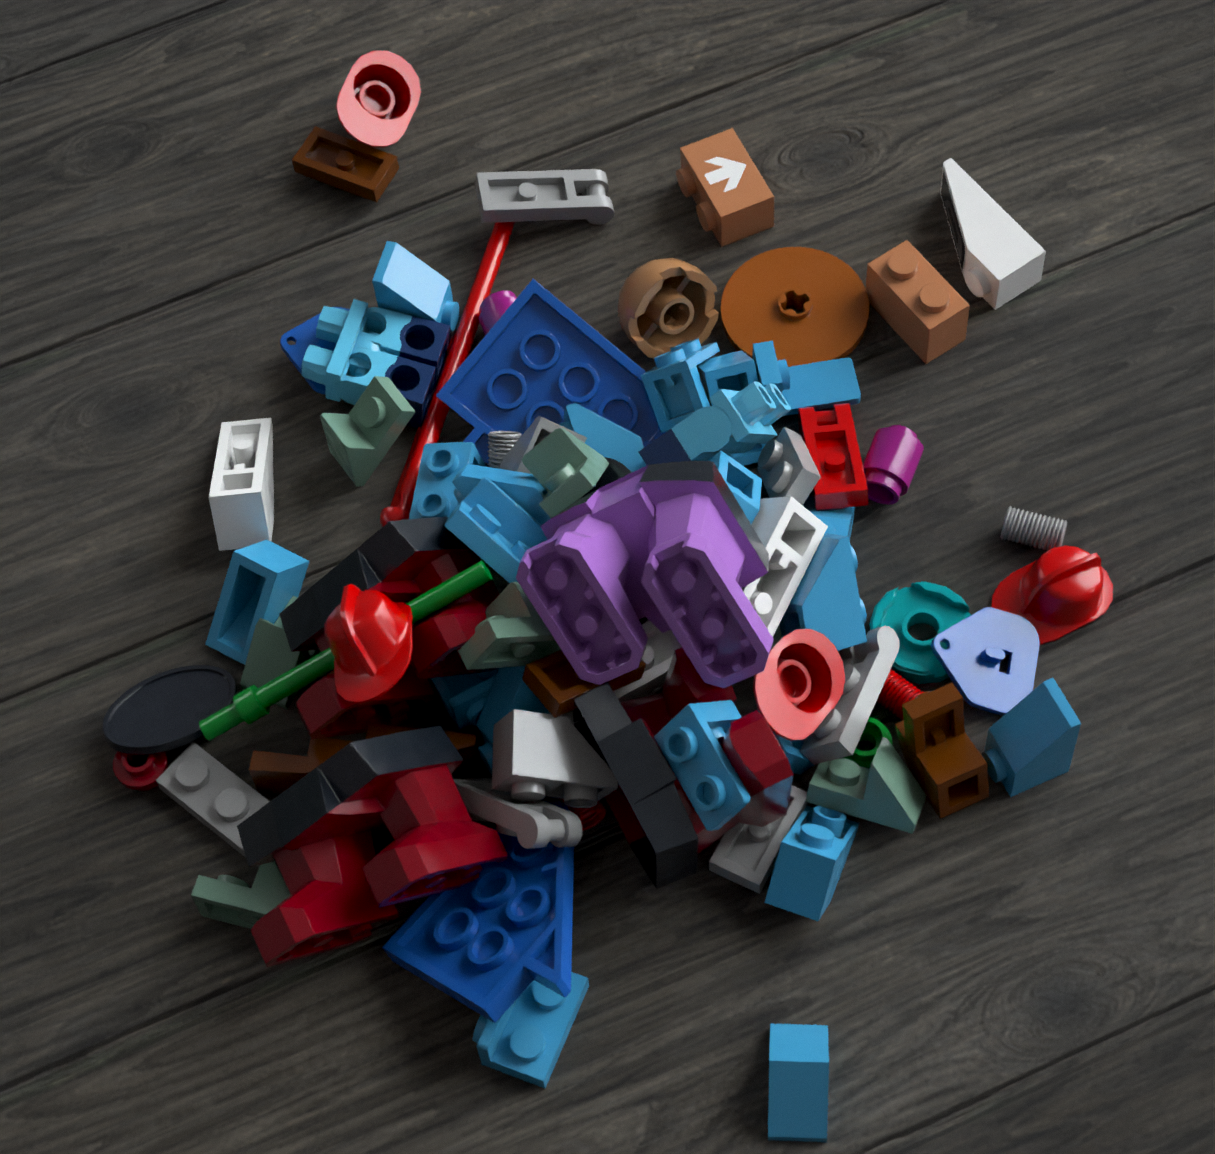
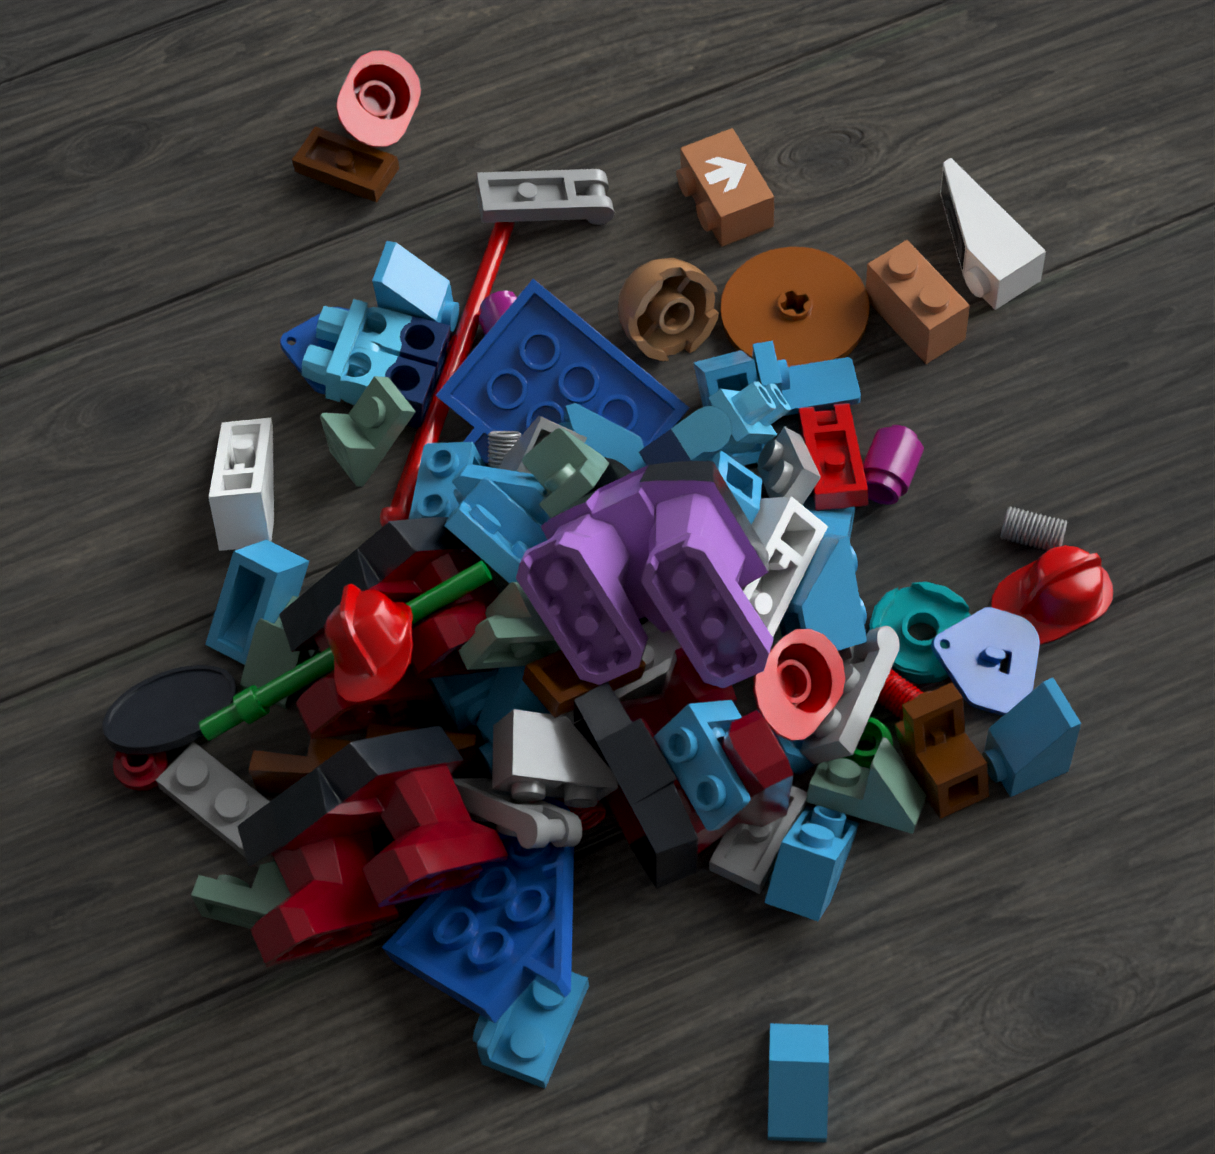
(675, 382): dark azure bracket -> none

